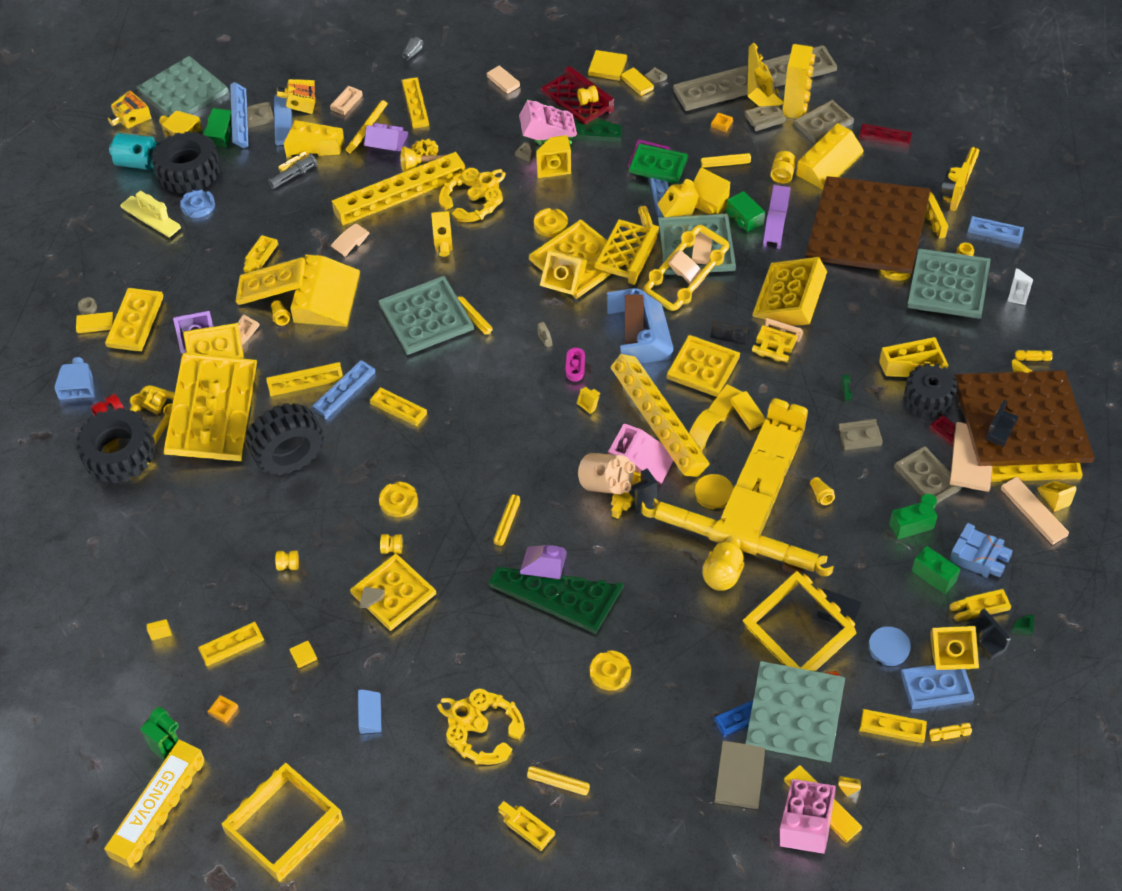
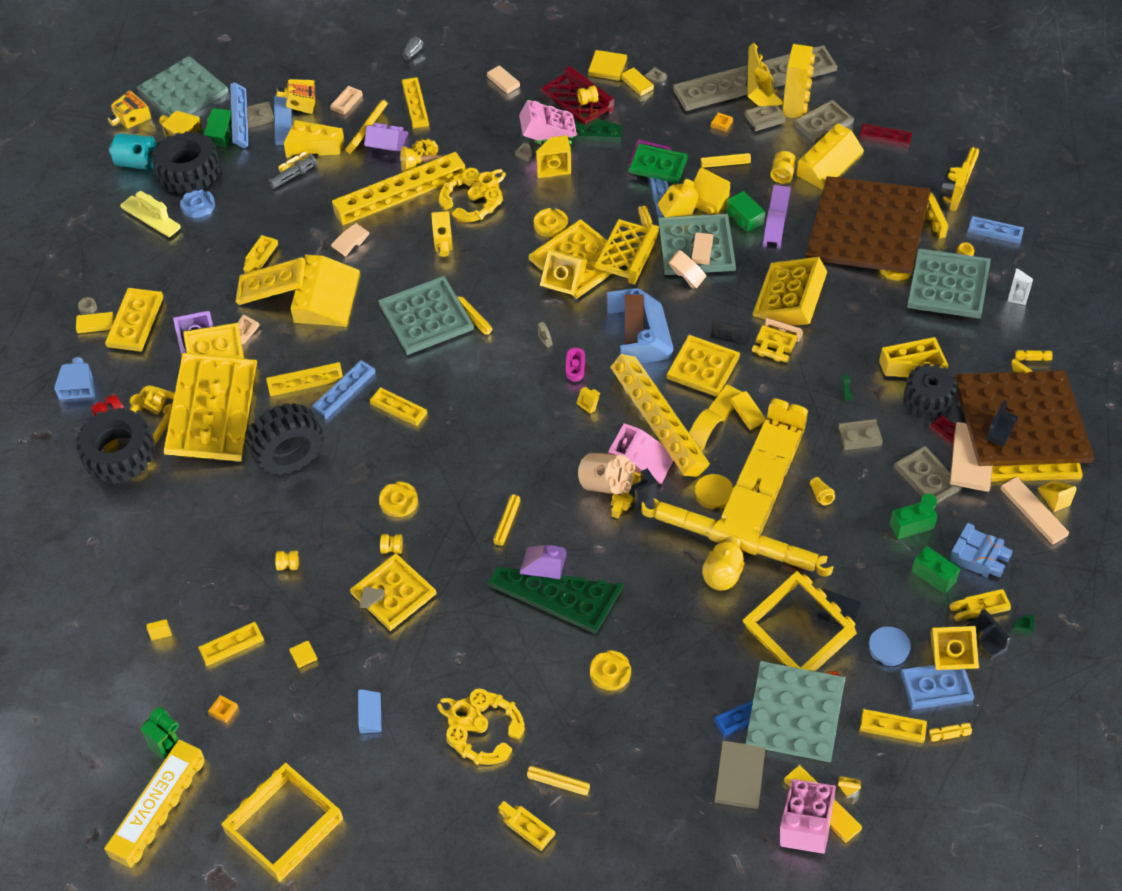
(280, 313): yellow cone -> none
(685, 294): yellow bar -> none

